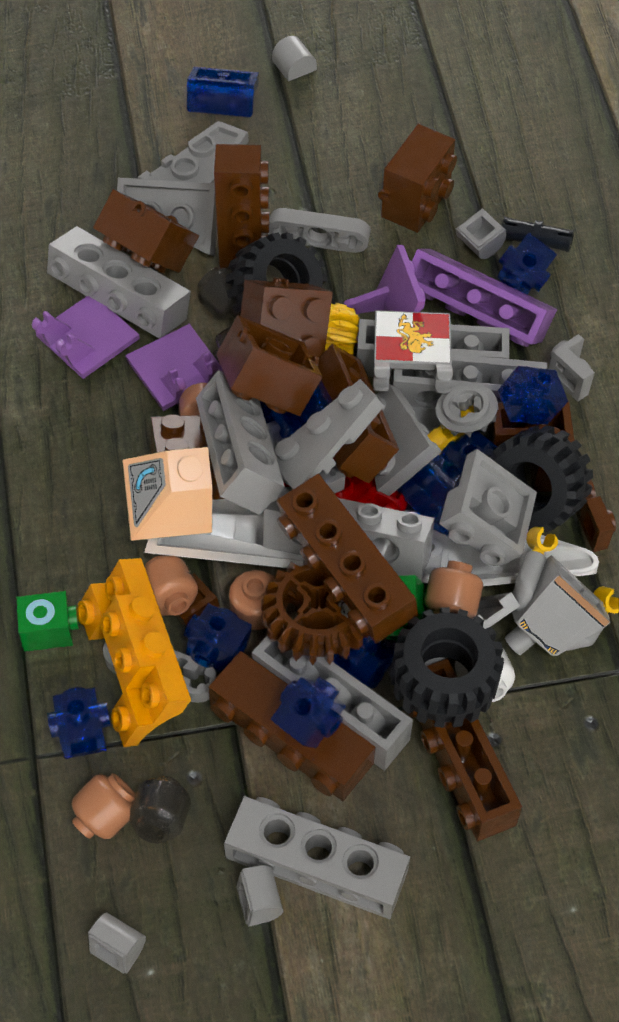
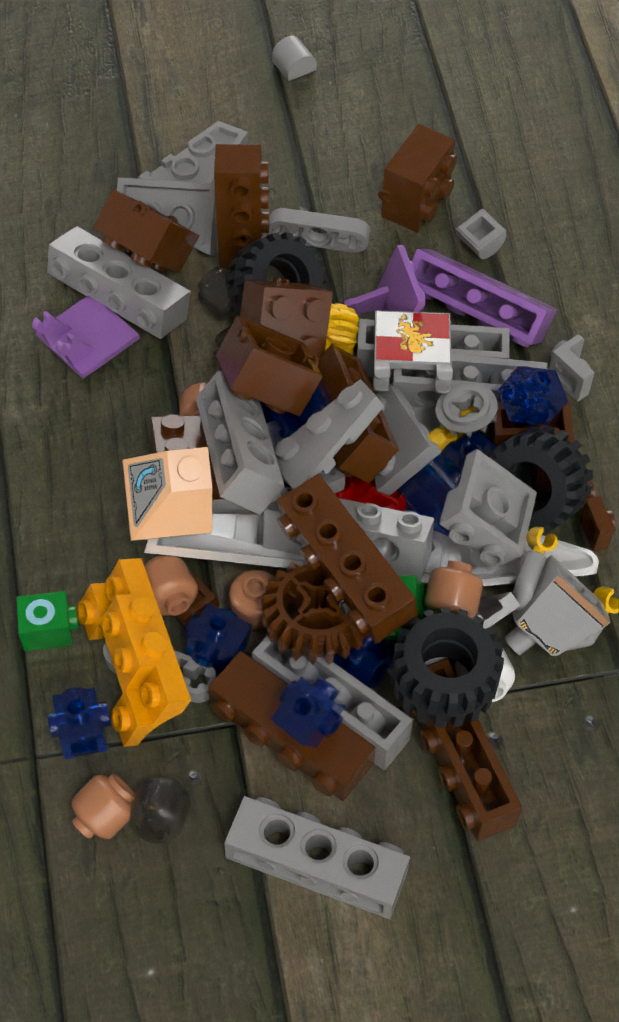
(115, 942): light grey brick -> none
(173, 365): medium lavender plate -> none
(221, 91): clear blue bracket -> none
(258, 895): light grey brick -> none
(526, 265): clear blue brick -> none
(550, 236): black pin -> none

